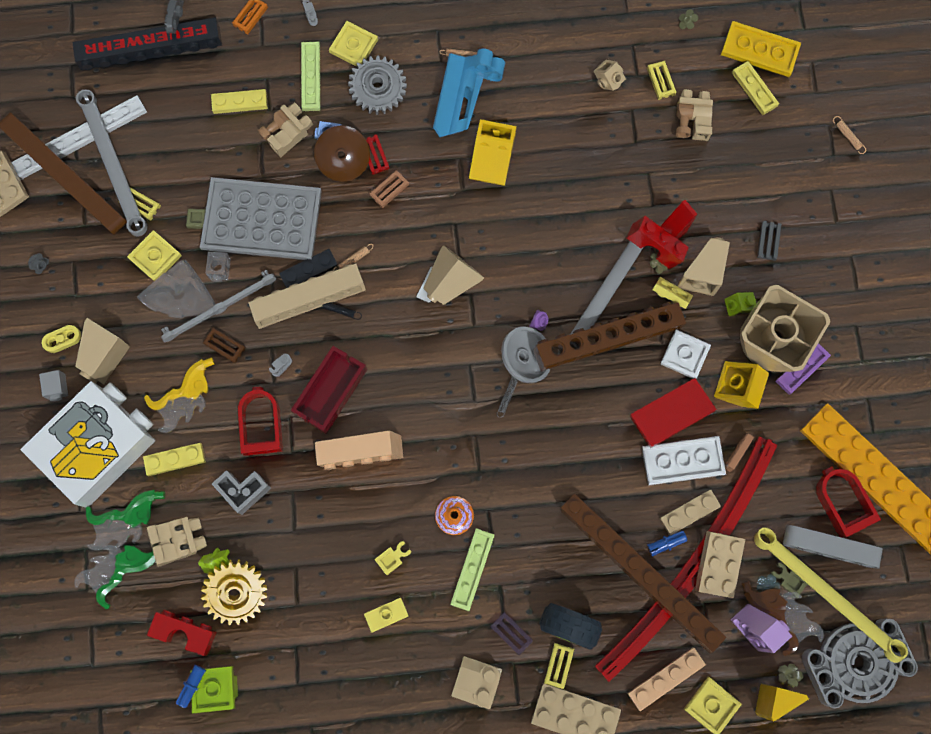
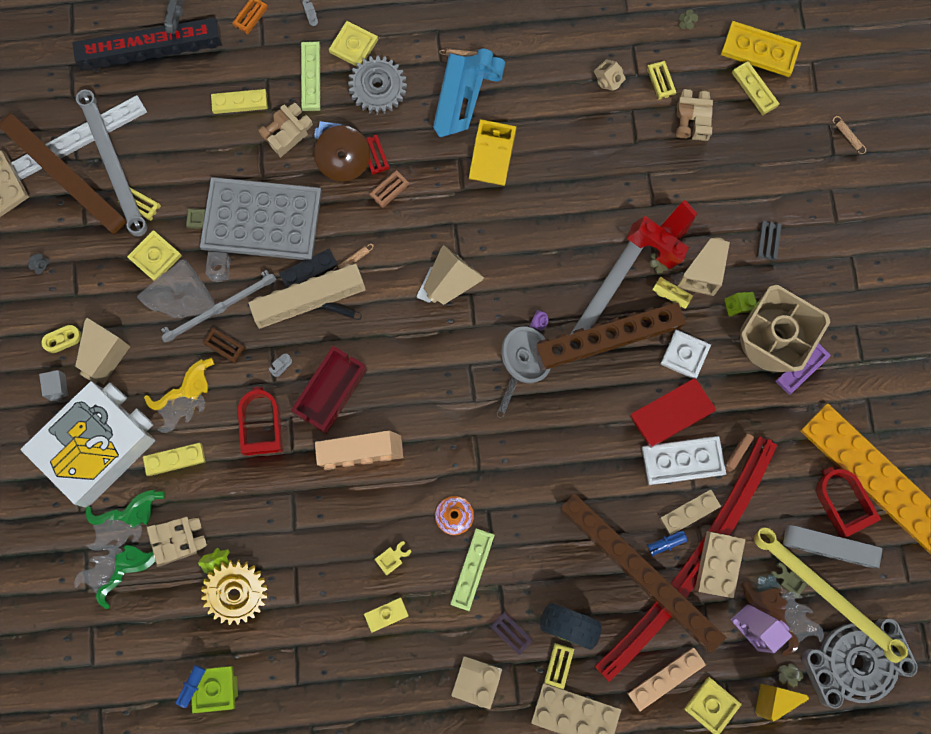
(198, 637): red arch -> none
(241, 495): light grey brick -> none
(742, 384): yellow slope -> none

